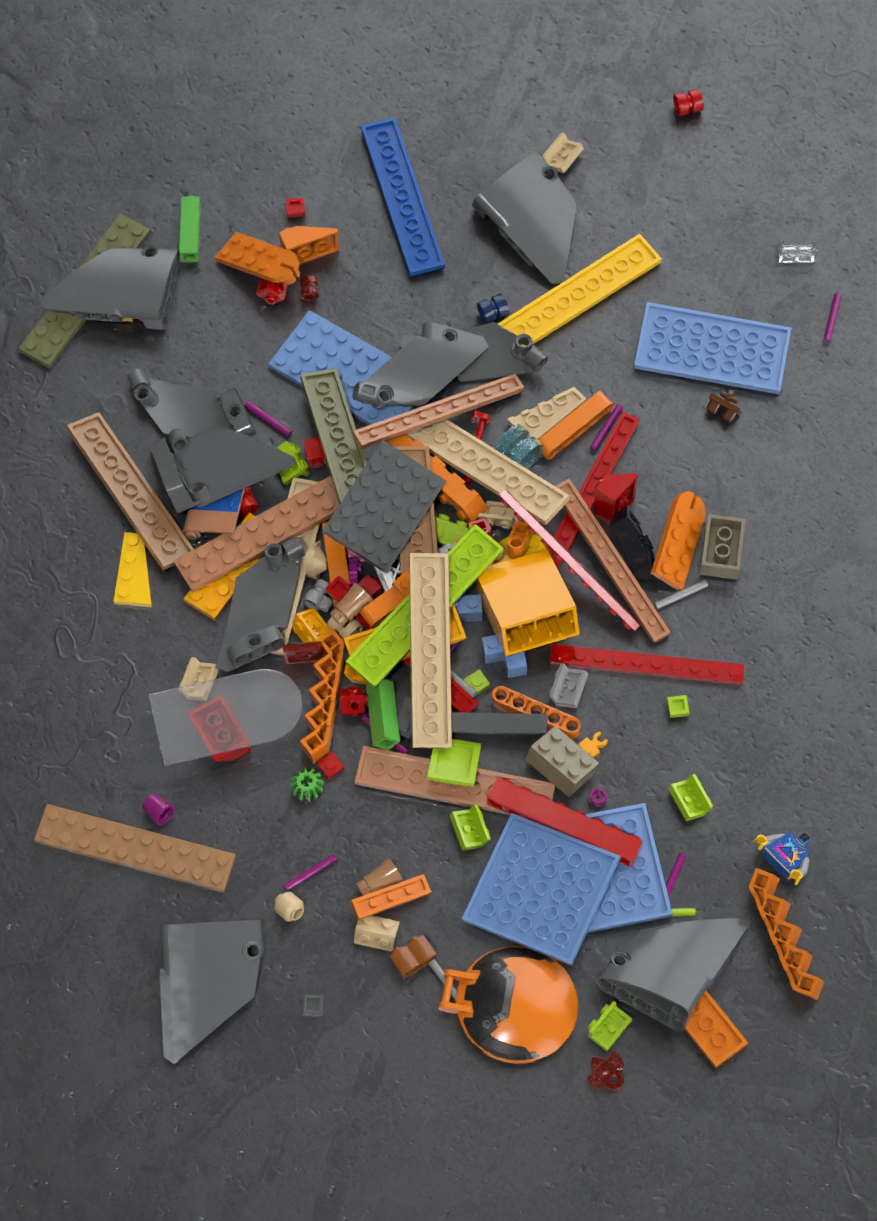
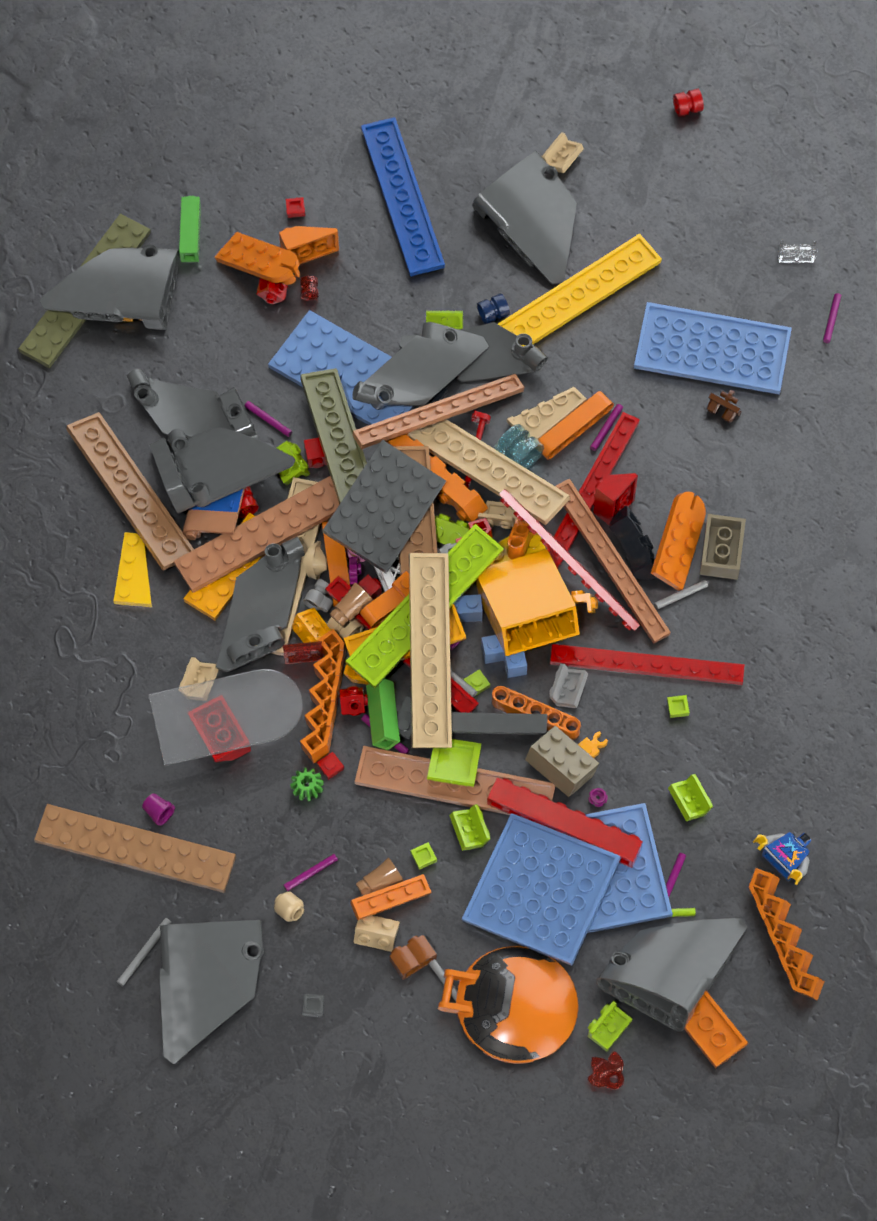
(142, 954): none -> light grey bar
(423, 856): none -> lime plate
(447, 318): none -> lime plate
(580, 597): none -> light orange bracket

